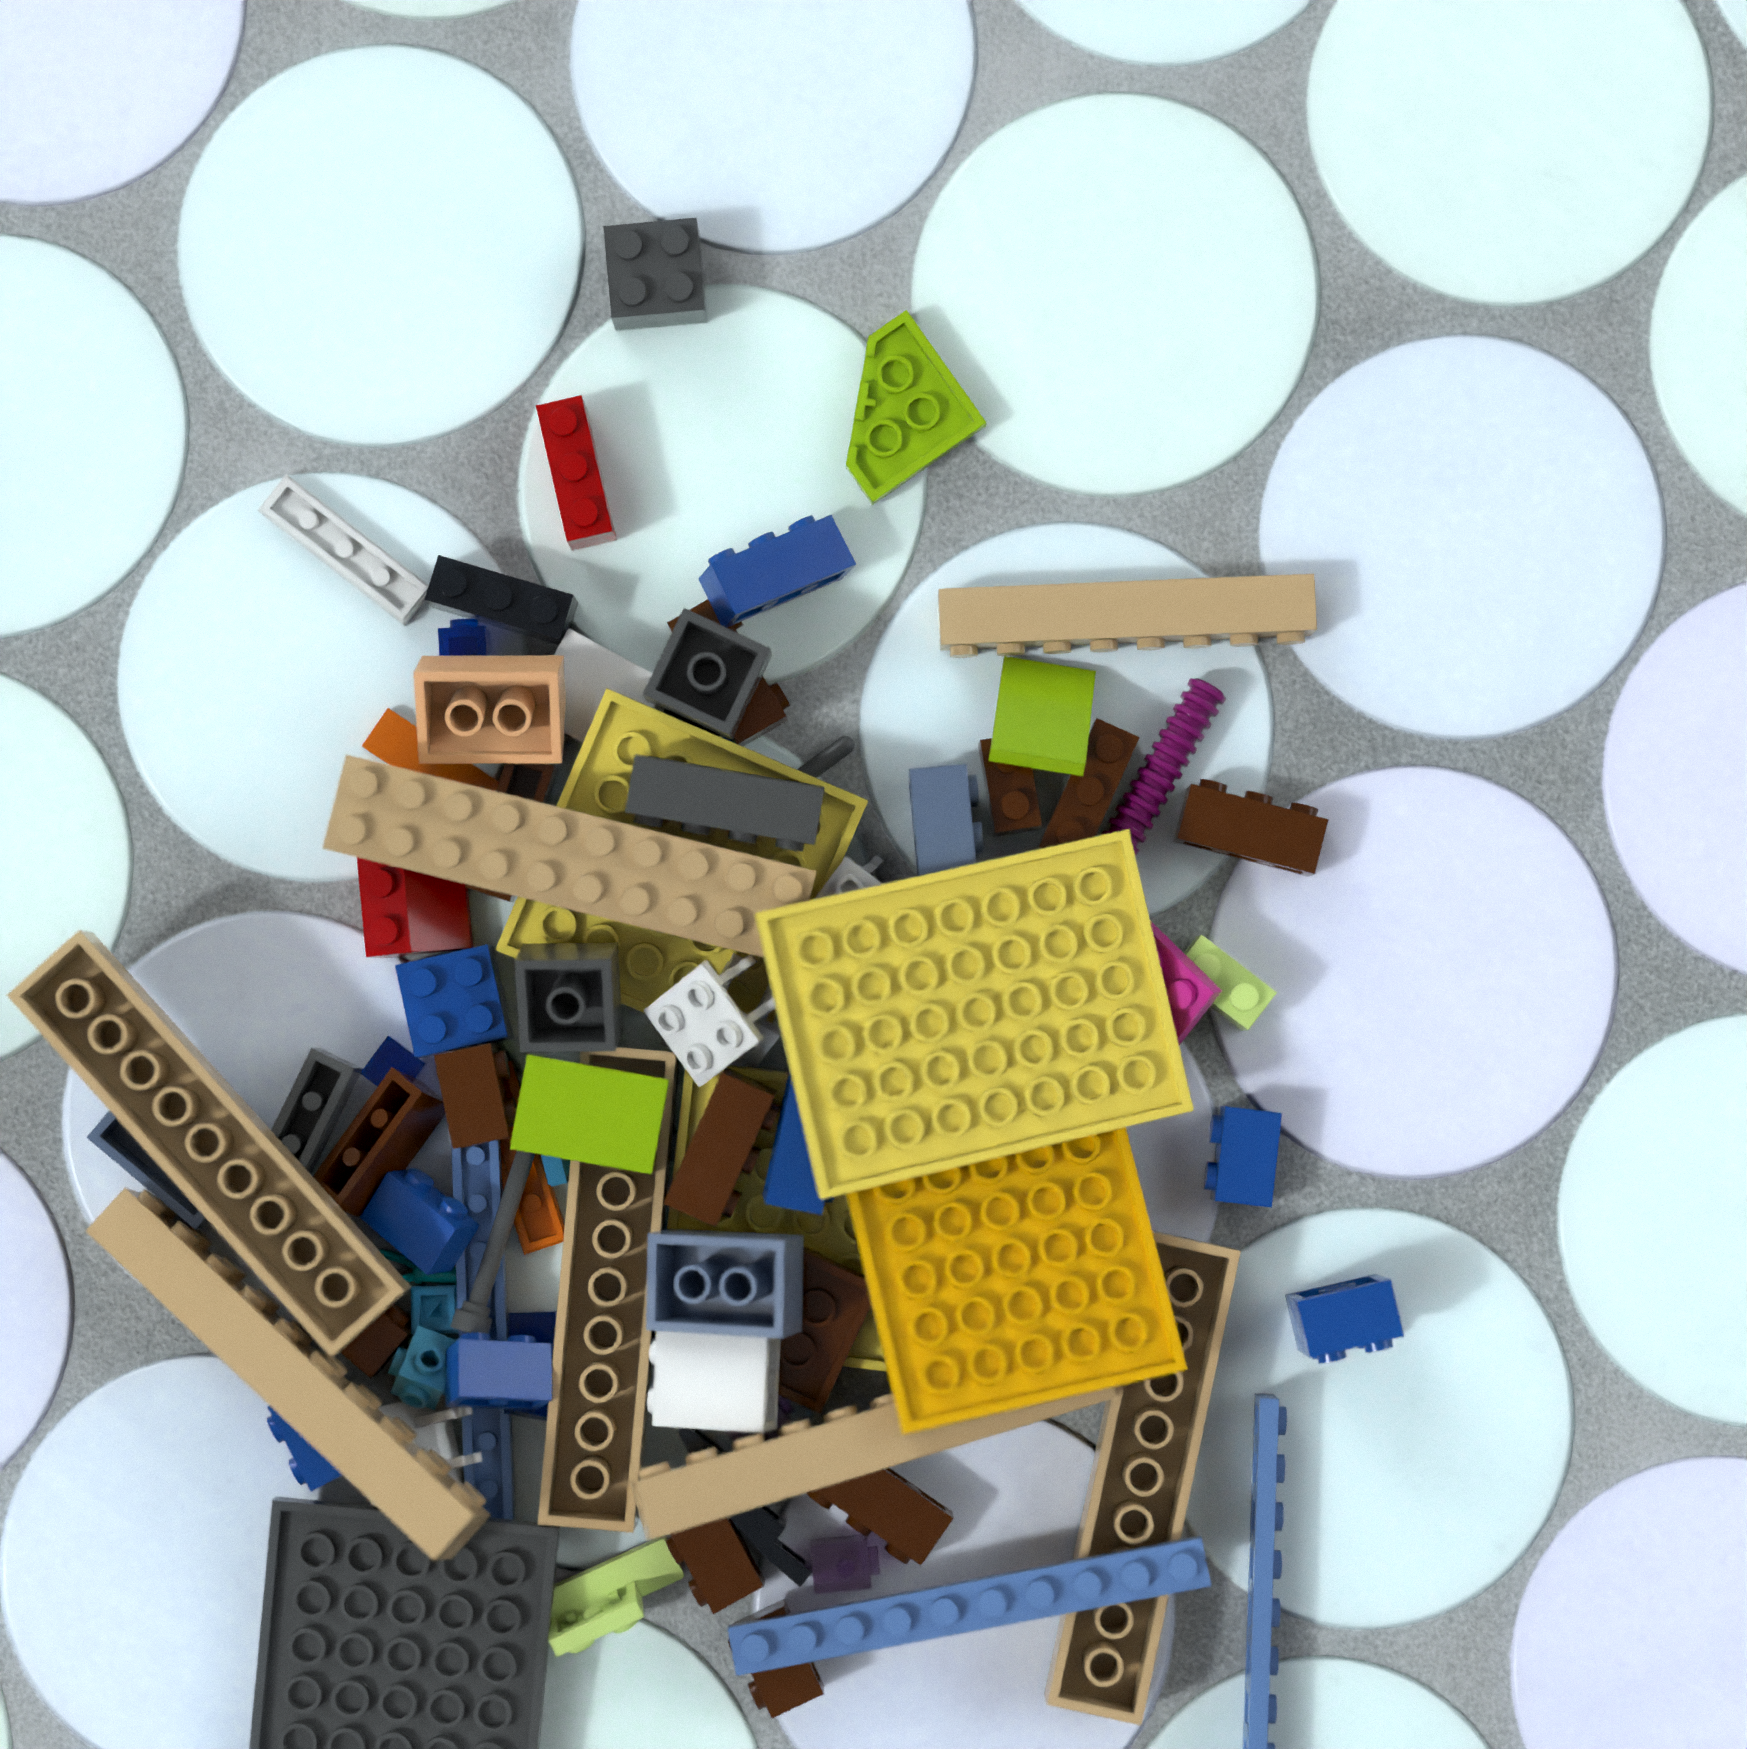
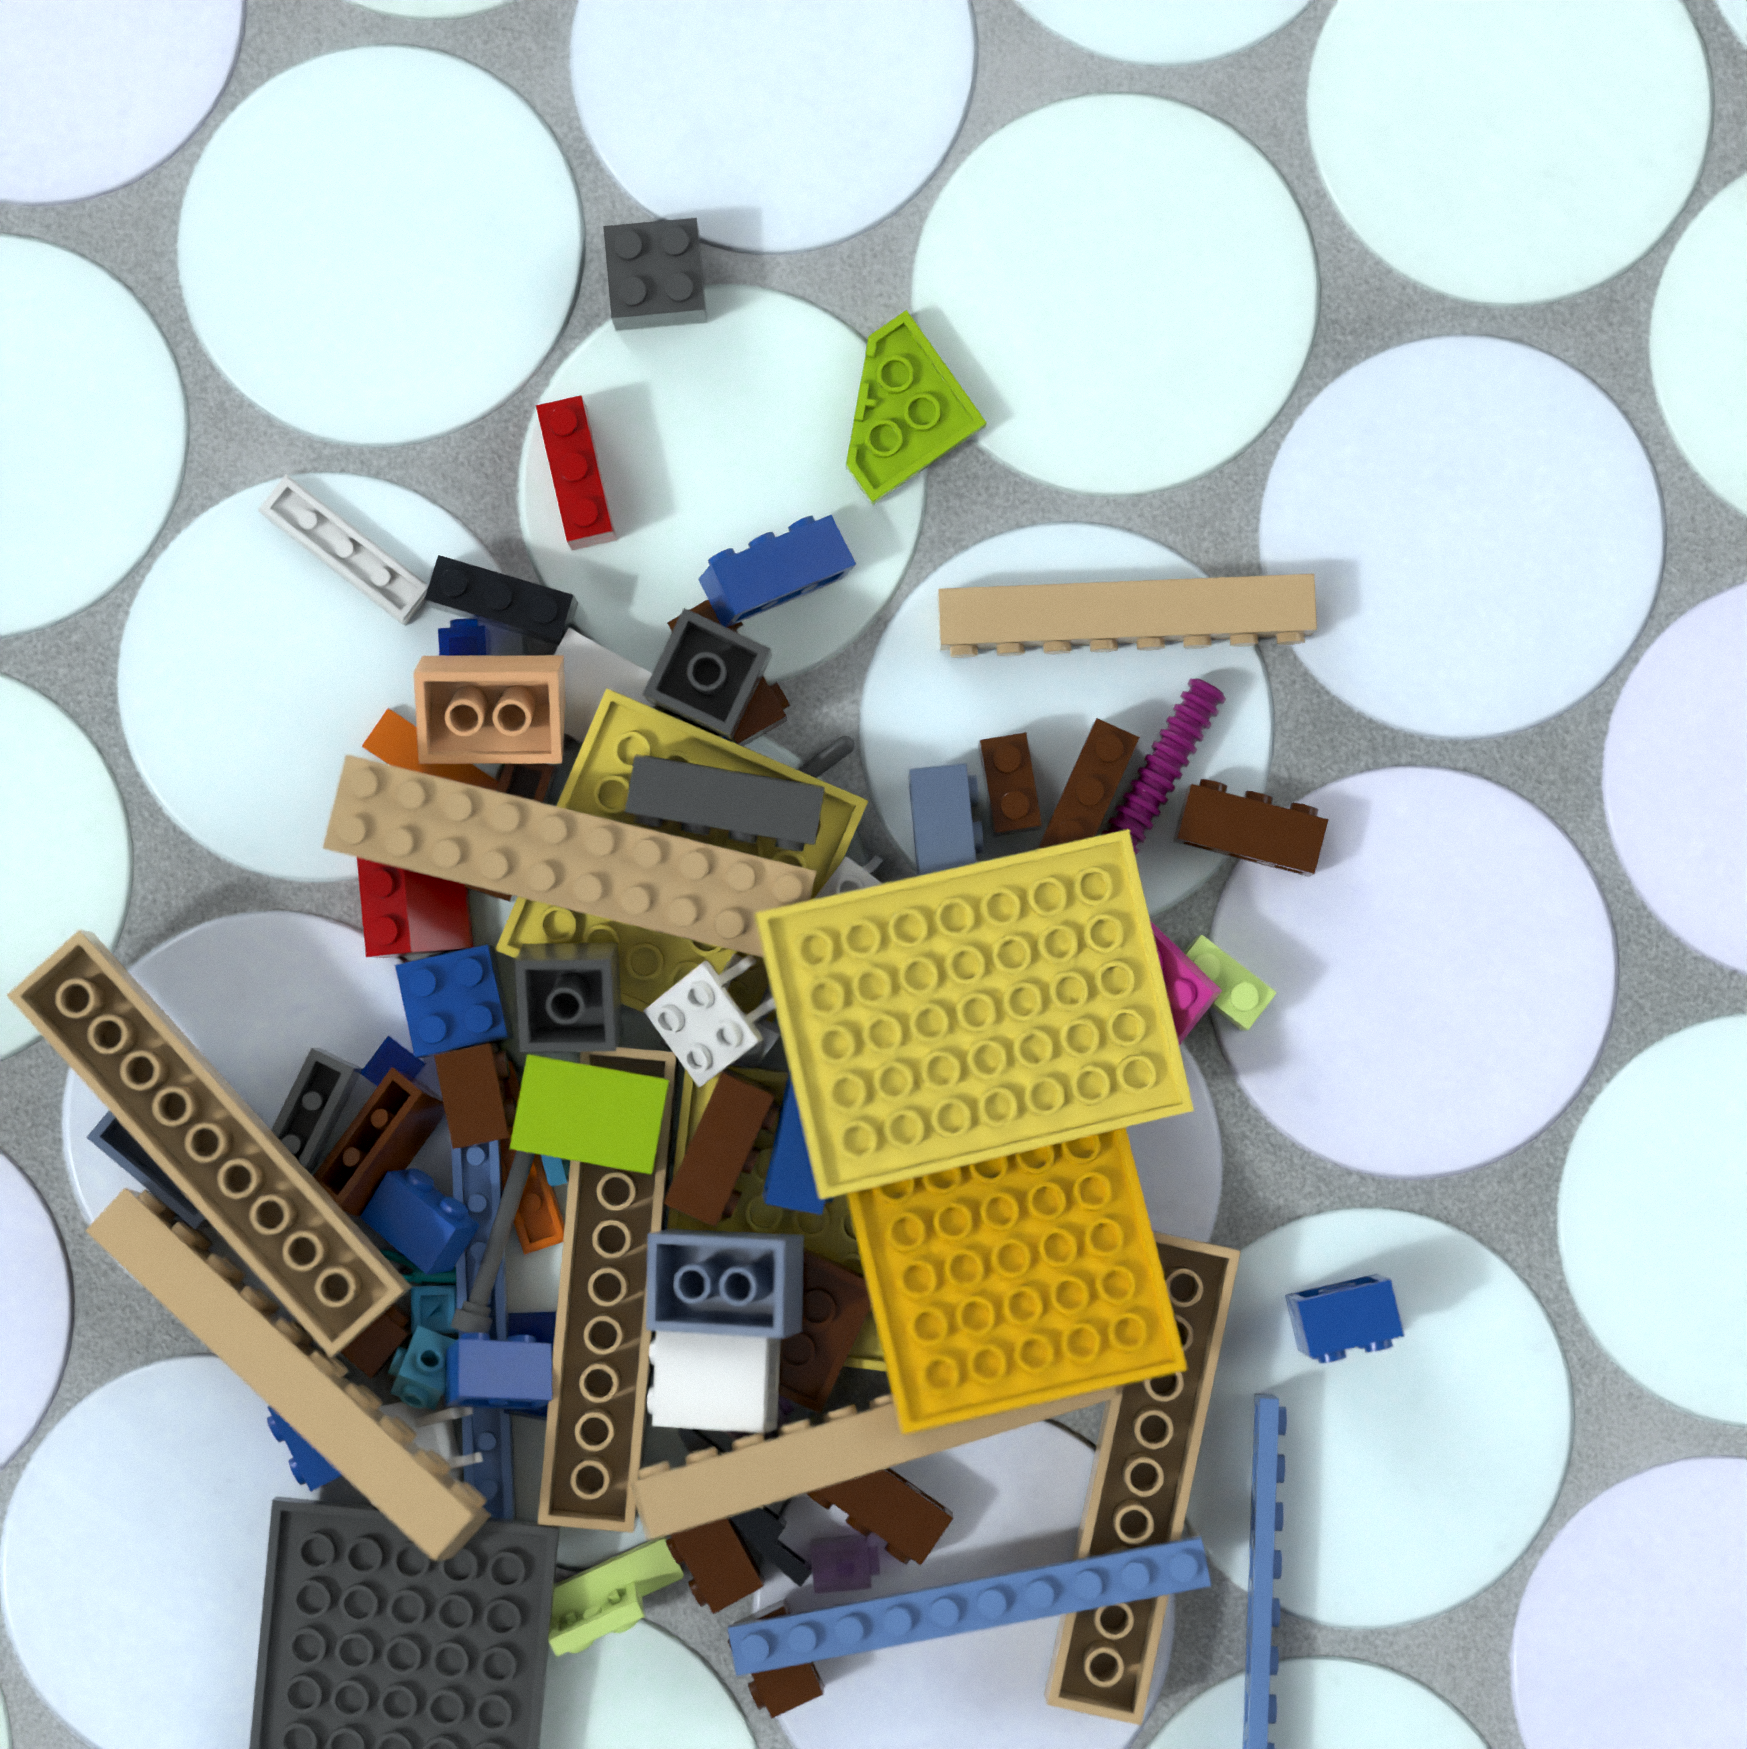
(1043, 716): lime tile -> none
(1243, 1156): blue brick -> none

